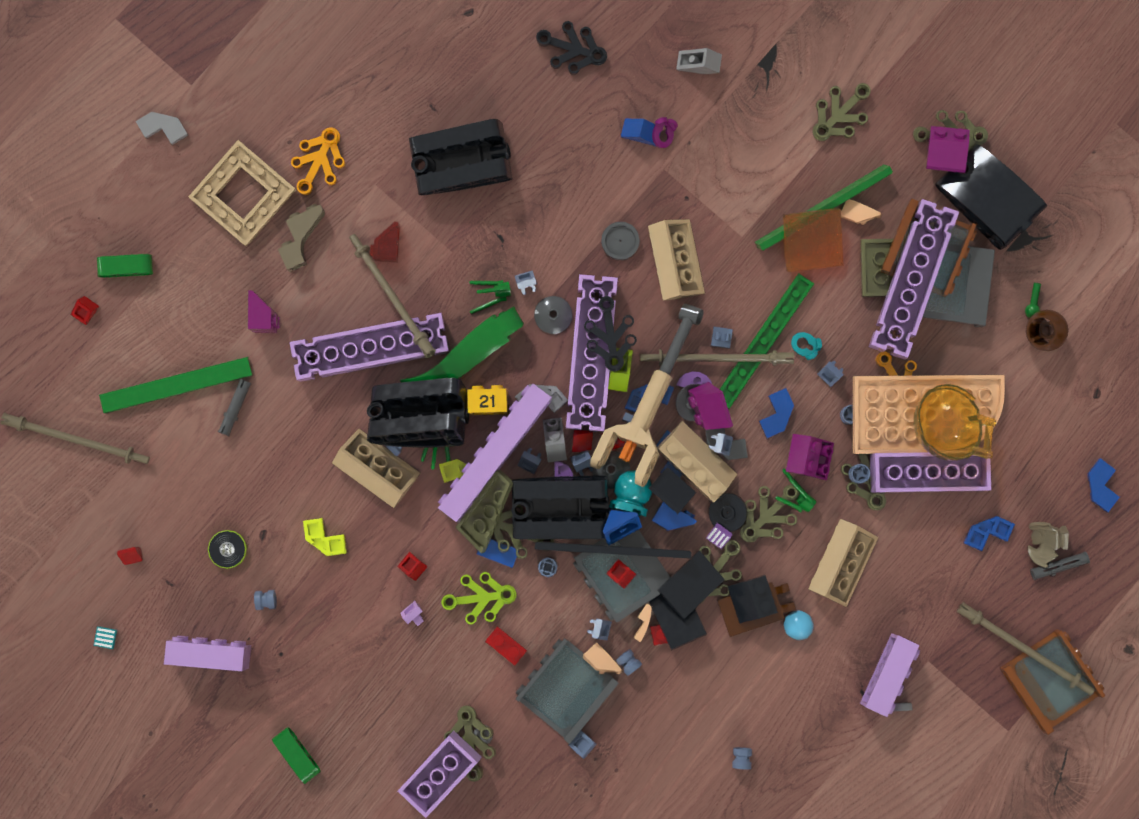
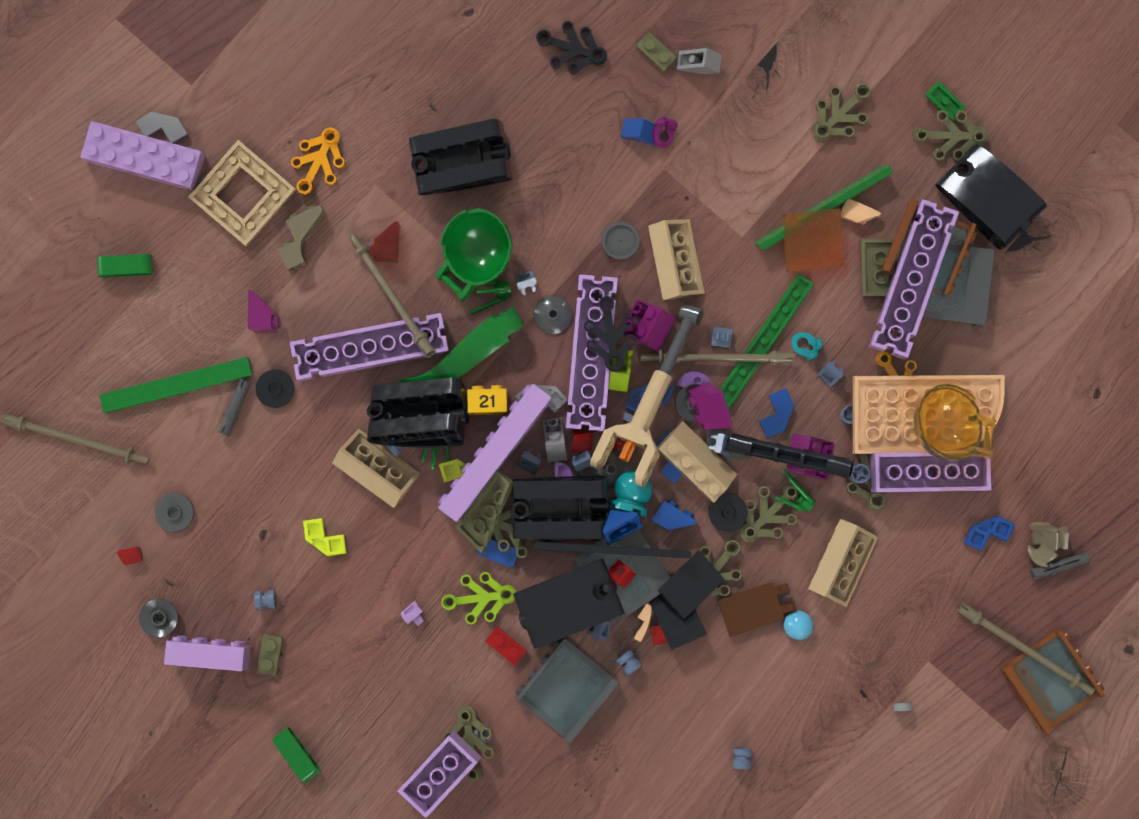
(84, 310): red slope -> none
(105, 637): tile -> none
(142, 156): none -> lavender brick
(149, 621): none -> dark grey dish
(183, 512): none -> dark grey piece
(227, 549): black tile -> none
(269, 654): none -> olive plate
(281, 395): none -> black piece
(412, 566): red slope -> none
(475, 250): none -> green windscreen
(547, 567): sand blue wheel -> none
(568, 603): none -> black panel
(582, 744): sand blue tile -> none
(601, 660): light nougat slope -> none
(649, 325): none -> magenta slope
(656, 52): none -> olive plate
(672, 490): black slope -> none
(719, 536): medium lavender tile -> none
(752, 599): black slope -> none
(799, 457): none -> black piece
(890, 674): lavender brick -> none
(944, 100): none -> green plate
(947, 149): magenta slope -> none
(1033, 307): green bar -> none
(1038, 327): reddish brown wheel -> none
(1097, 478): blue tile -> none

